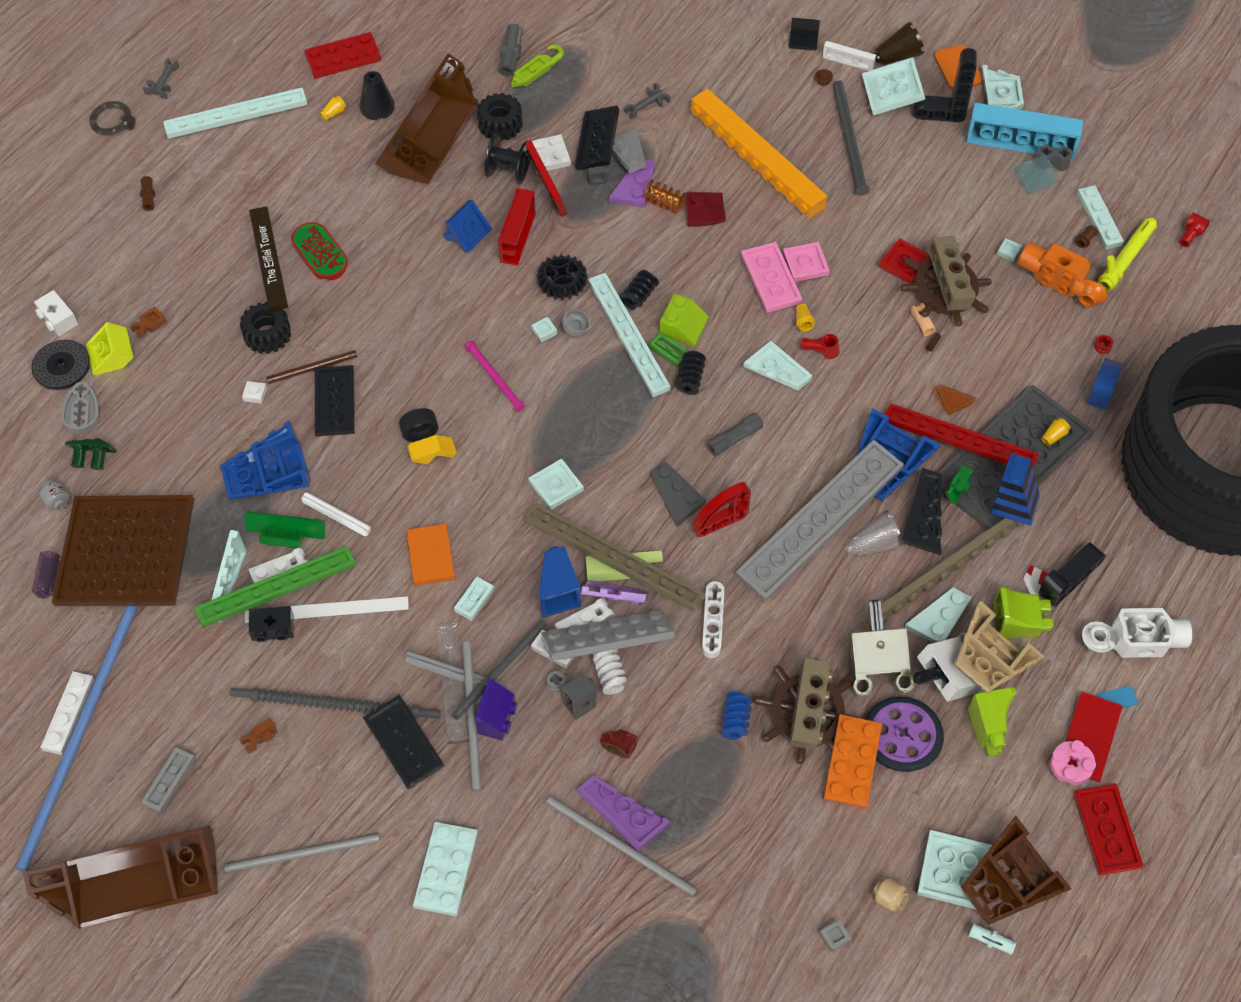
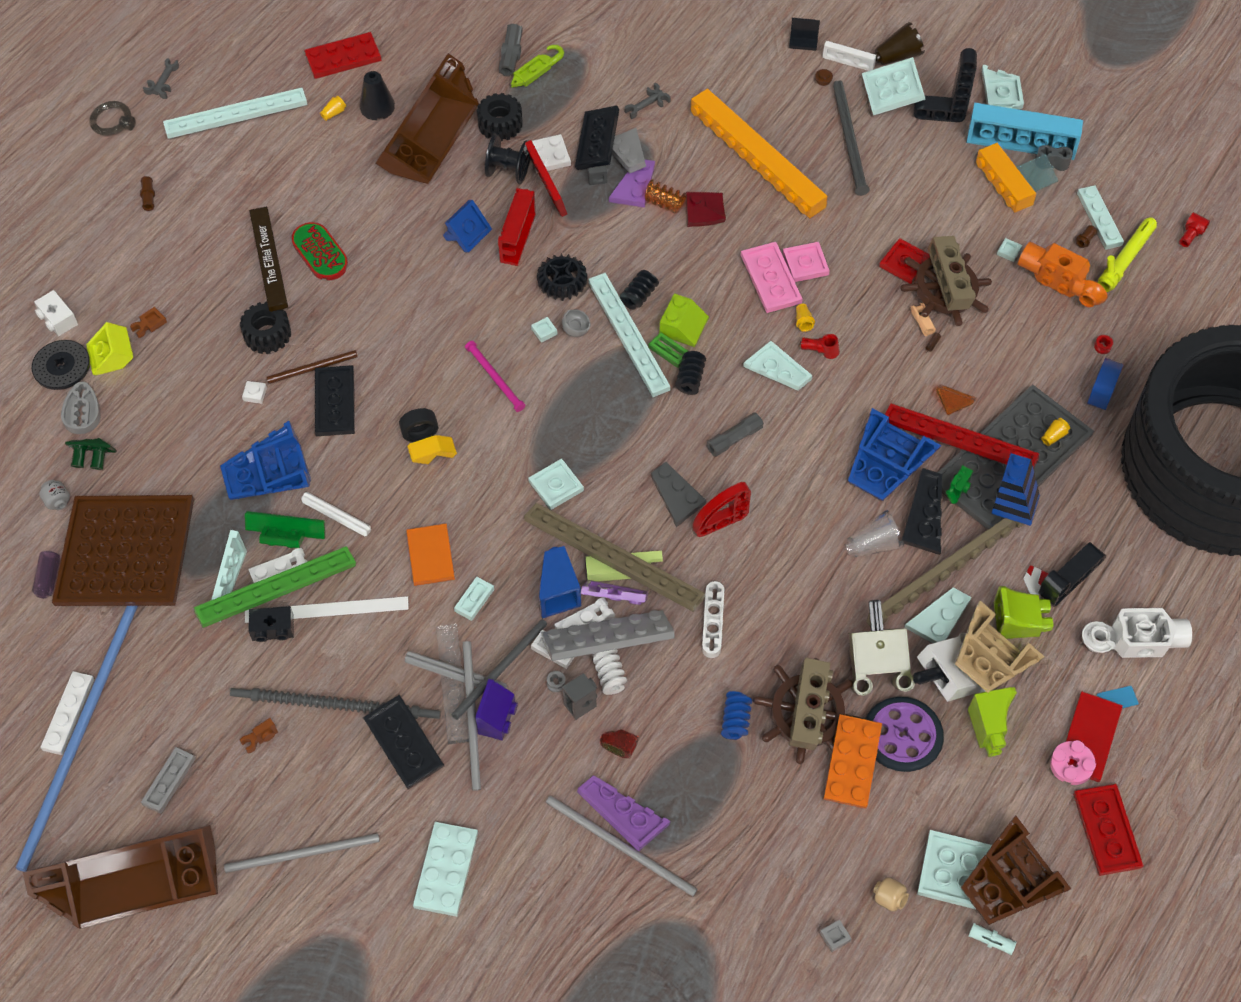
(819, 520): light grey plate -> none
(948, 62): orange piece -> none
(1005, 177): none -> light orange brick

